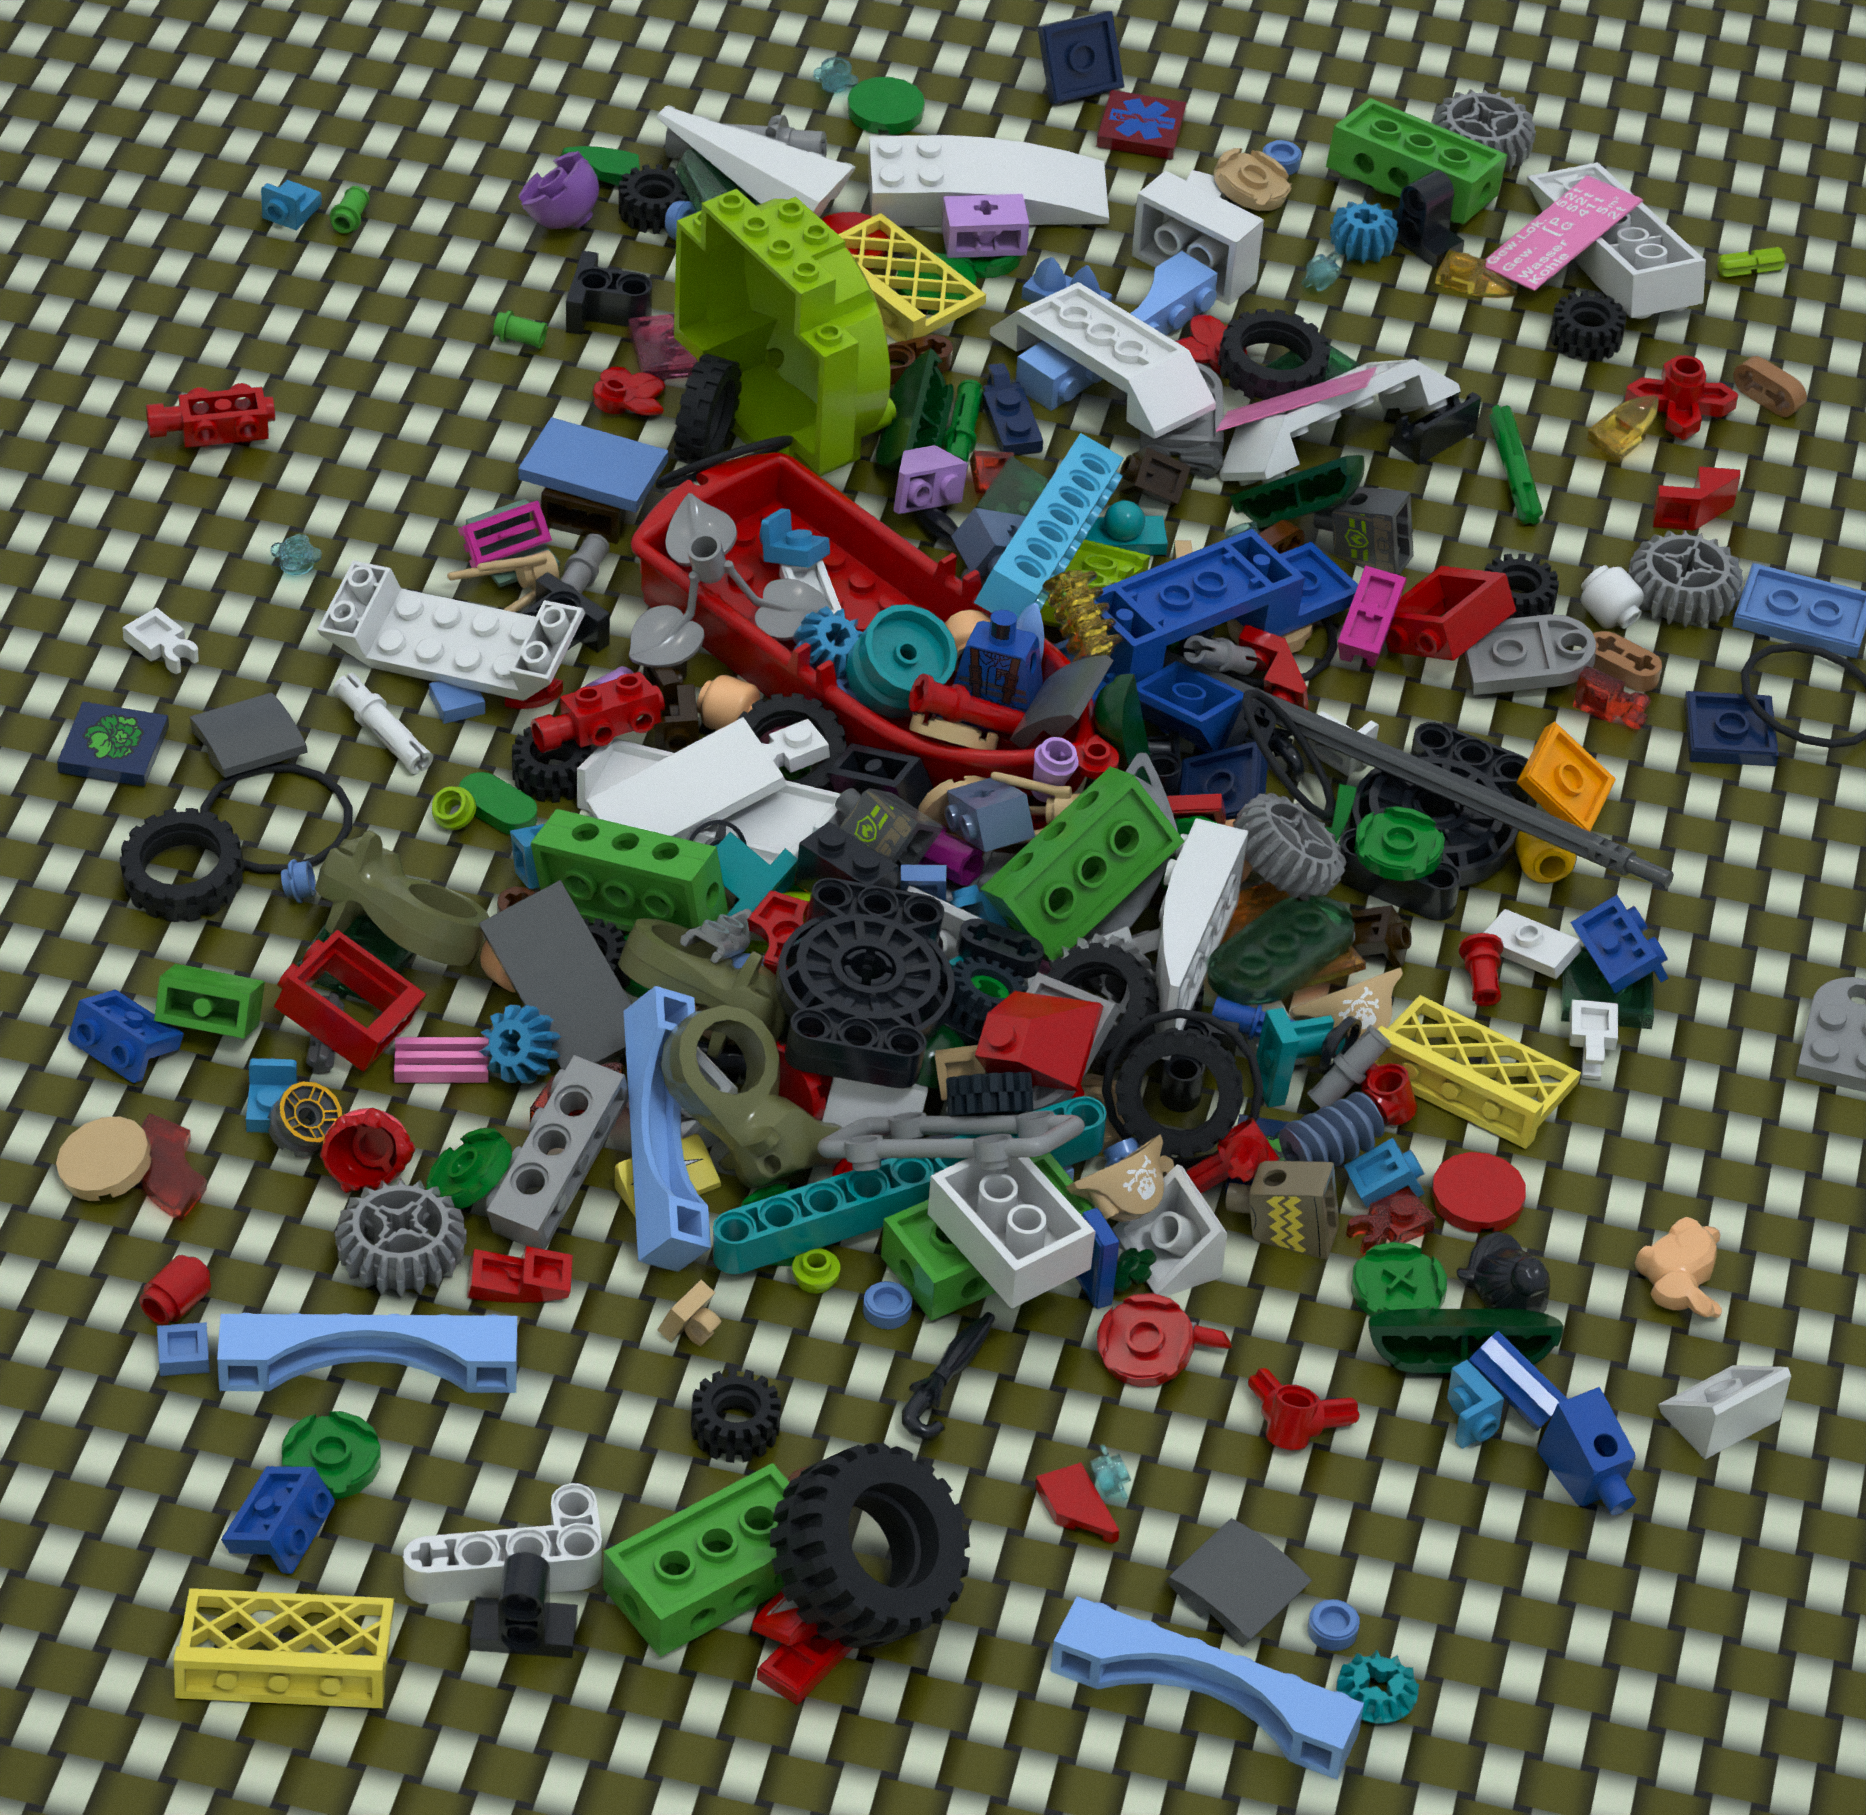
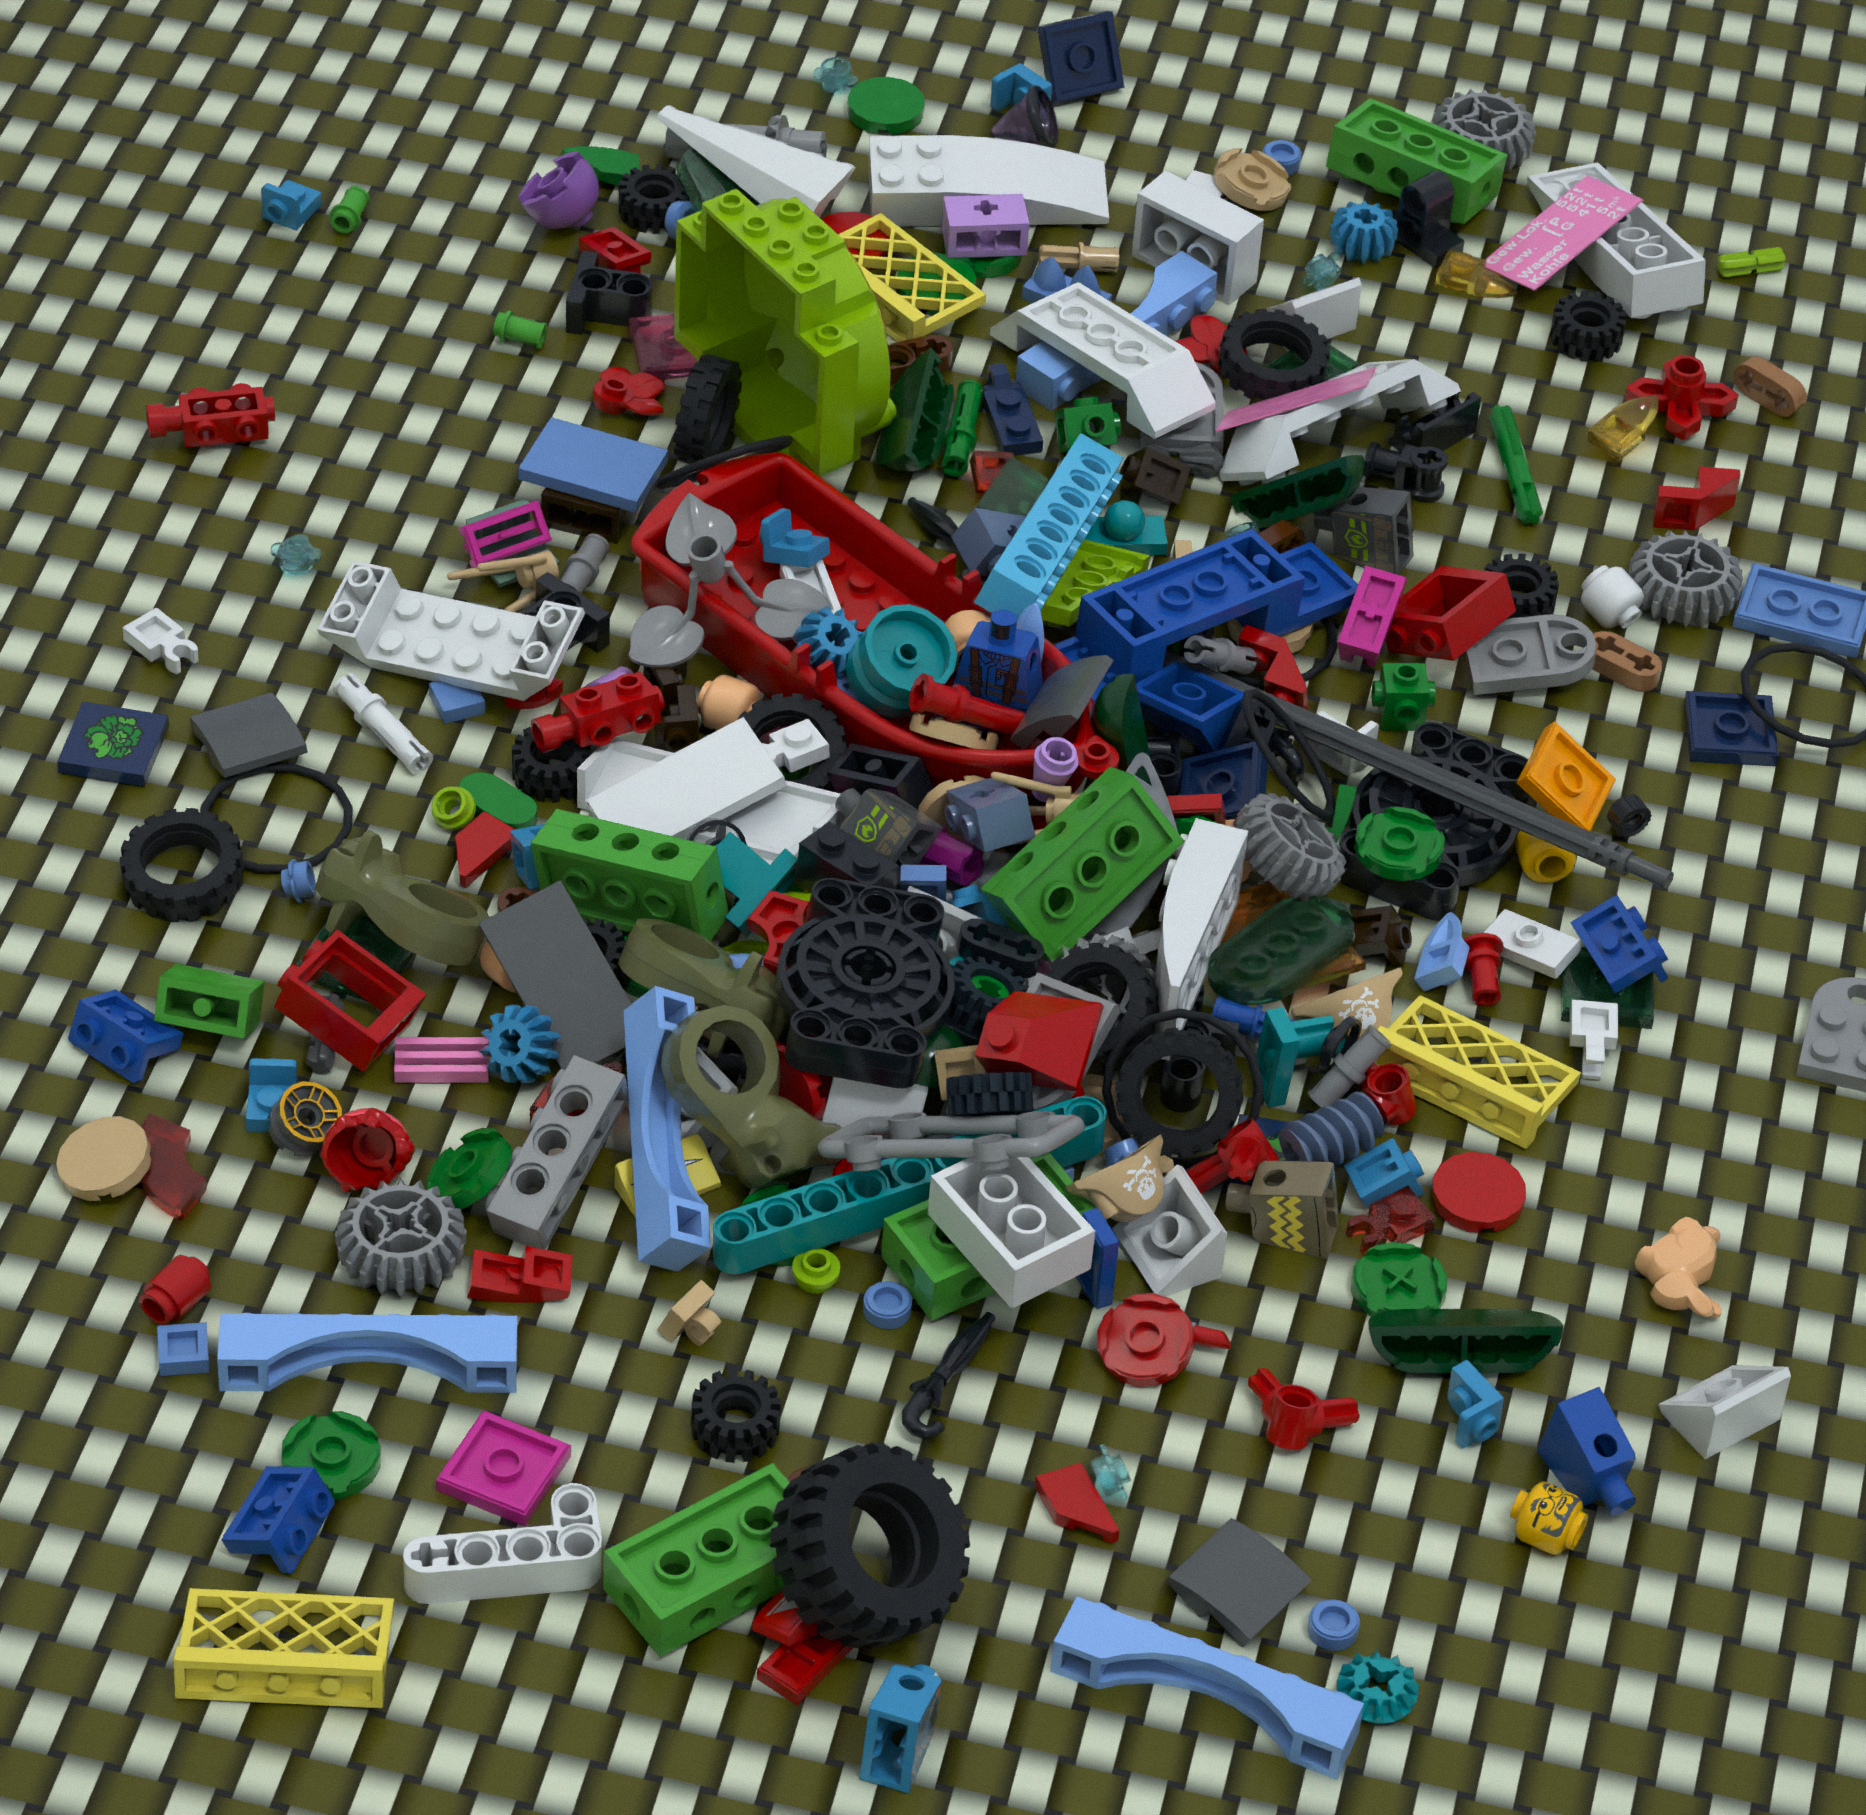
(481, 846): none -> red tile
(503, 1468): none -> dark pink tile
(523, 1616): black tile -> none
(616, 250): none -> red plate
(721, 933): light grey piece -> none
(904, 1702): none -> dark azure torso
(929, 479): lavender slope -> none
(1013, 84): none -> dark azure bracket
(1030, 120): none -> clear purple hat
(1072, 421): none -> green brick
(1080, 614): clear yellow piece -> none
(1098, 258): none -> tan axle
(1134, 1267): dark green plant -> none
(1141, 124): dark red tile -> none
(1330, 309): none -> white slope
(1402, 688): none -> green brick
(1409, 469): none -> black connector
(1442, 955): none -> light blue plate
(1506, 1275): black hair -> none
(1517, 1380): blue axle -> none
(1549, 1518): none -> yellow head
(1605, 698): clear red plate -> none
(1628, 815): none -> black axle

